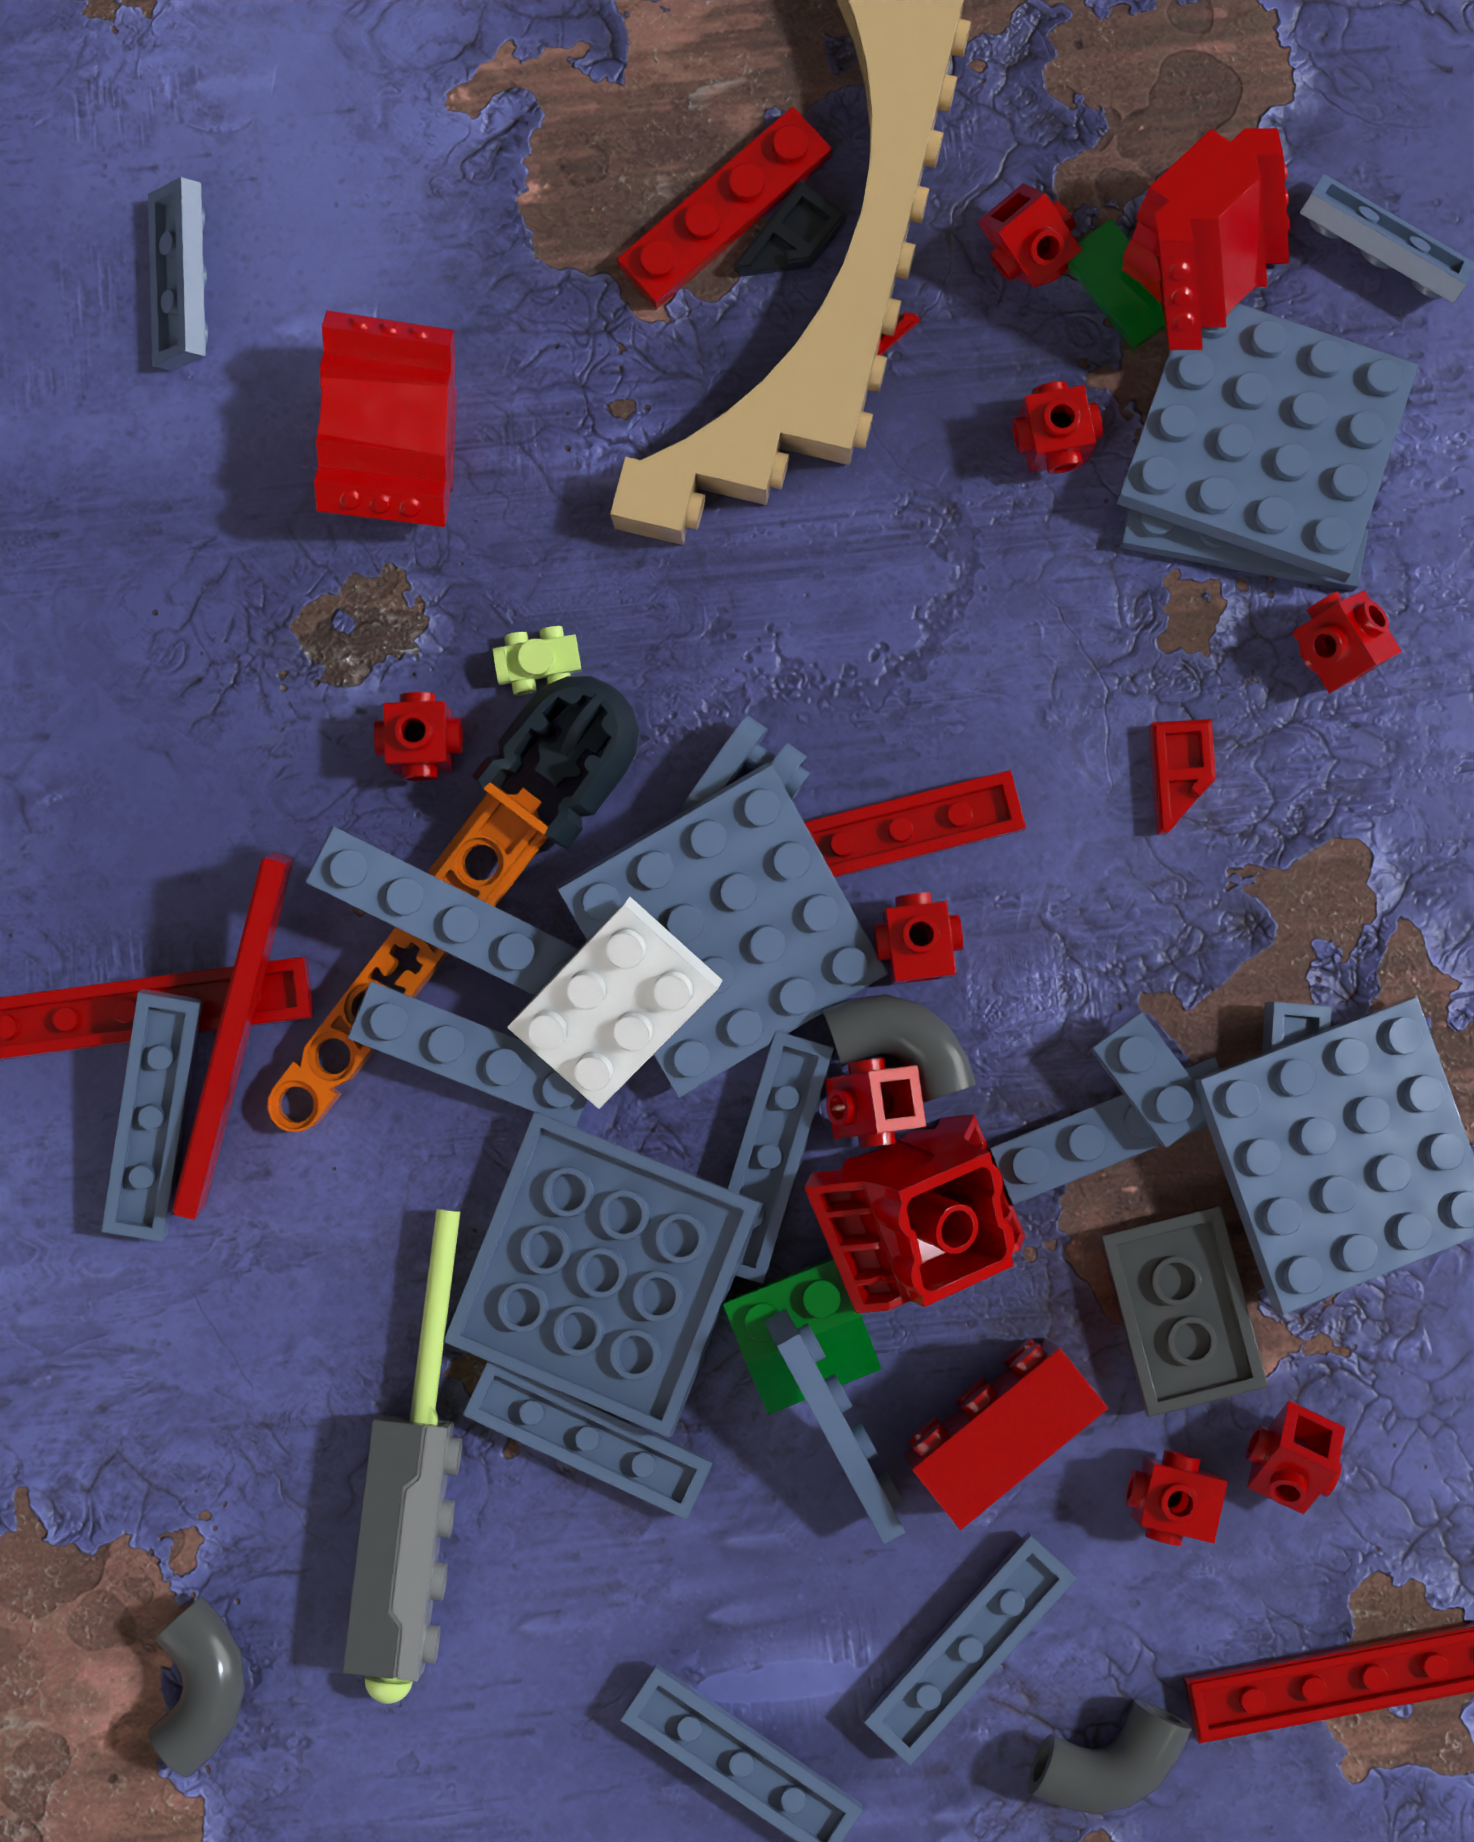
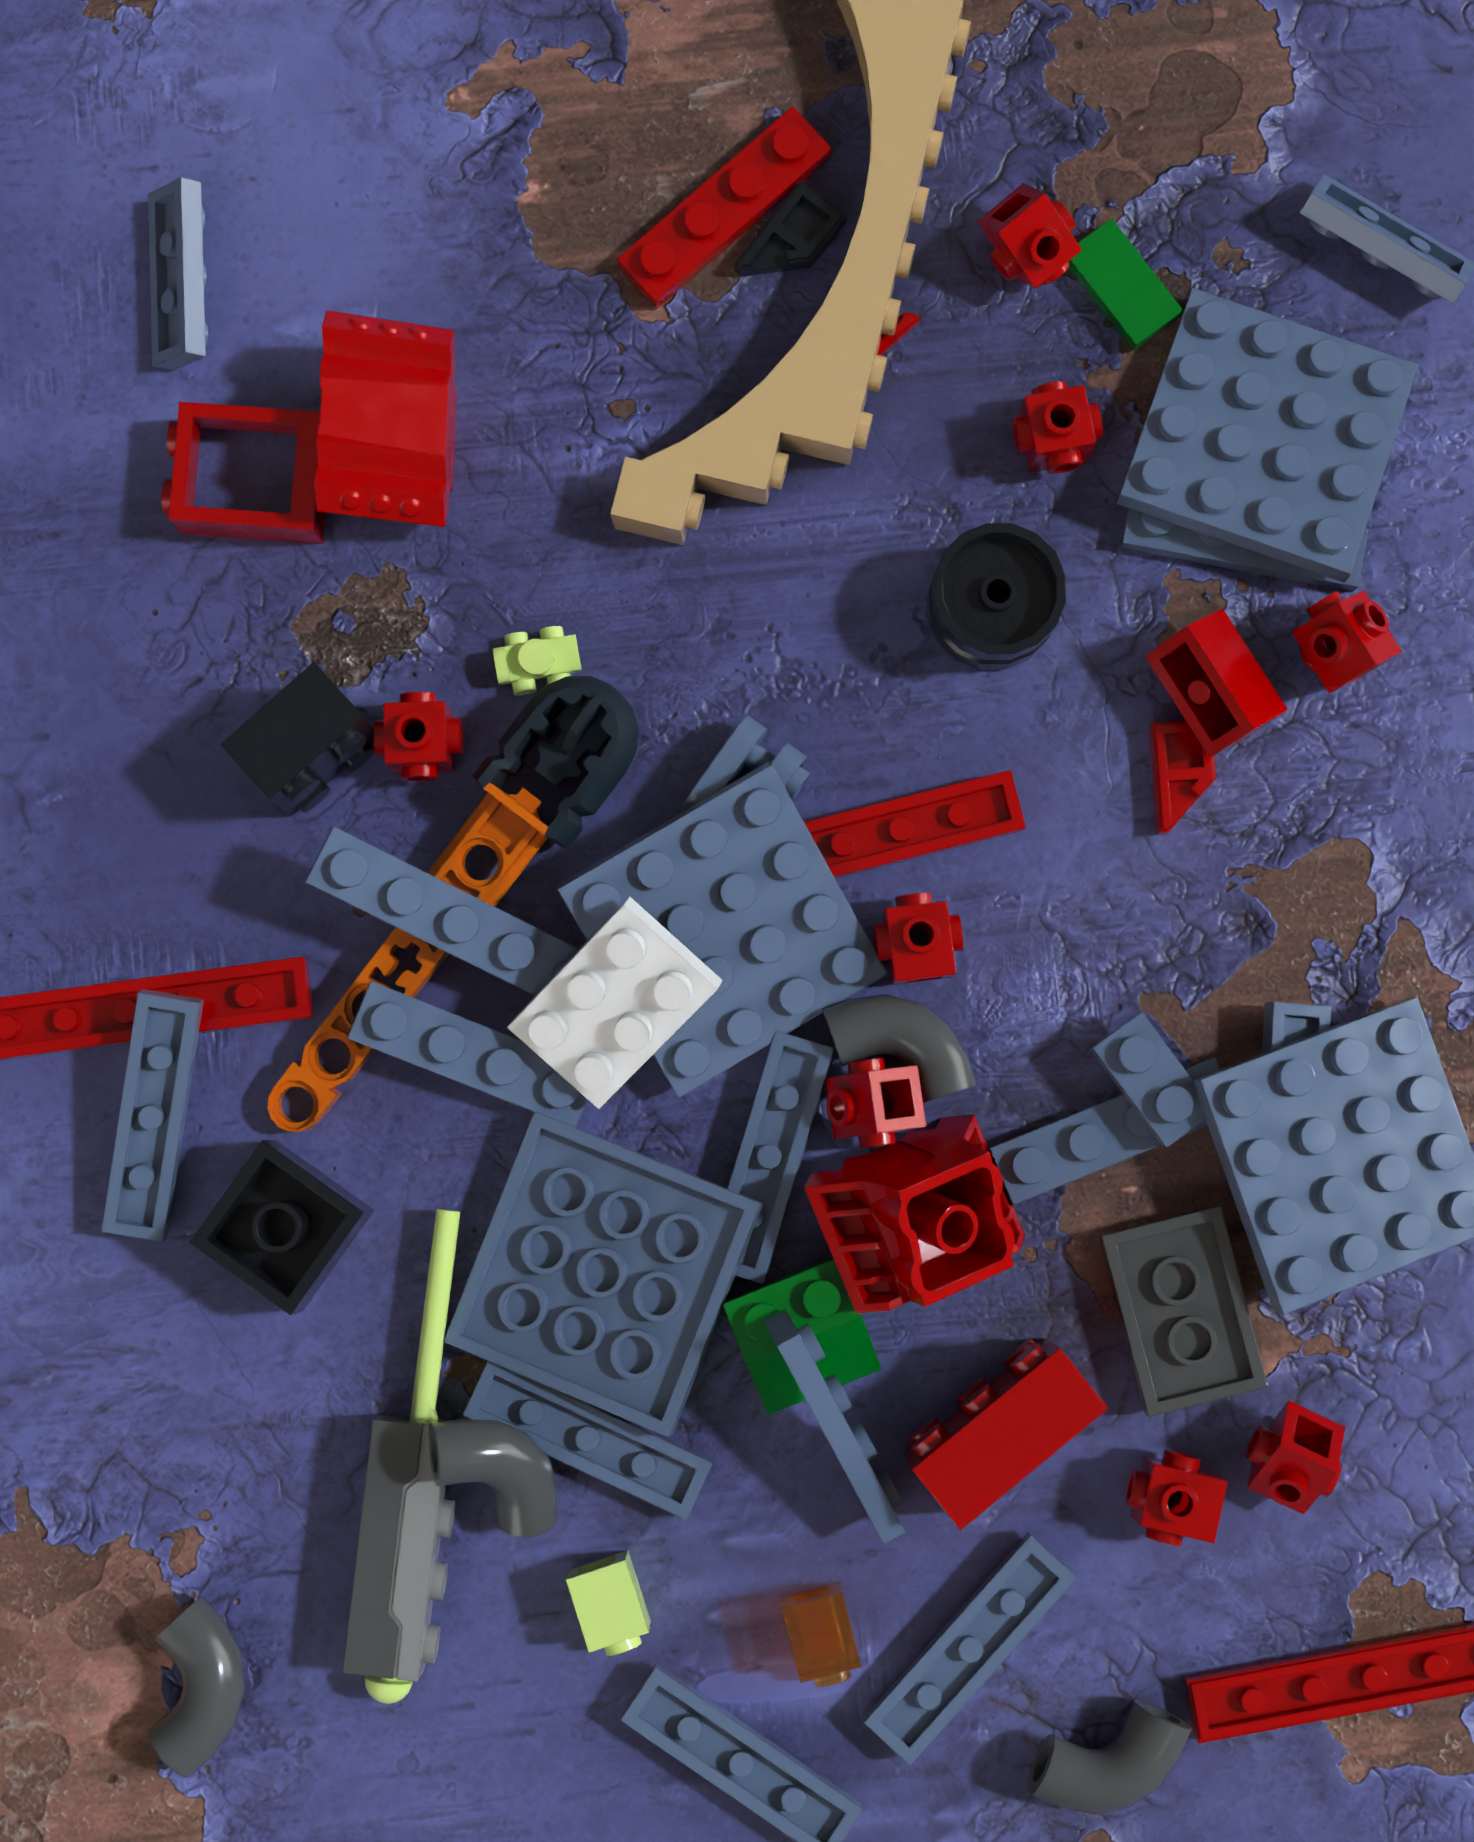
(232, 1035): red tile -> none
(281, 1226): none -> black brick
(302, 741): none -> black brick
(303, 522): none -> red window
(504, 1460): none -> dark grey cylinder
(609, 1604): none -> yellowish green brick
(821, 1635): none -> clear orange brick
(1017, 568): none -> black wheel
(1211, 230): red slope -> none
(1216, 682): none -> red brick

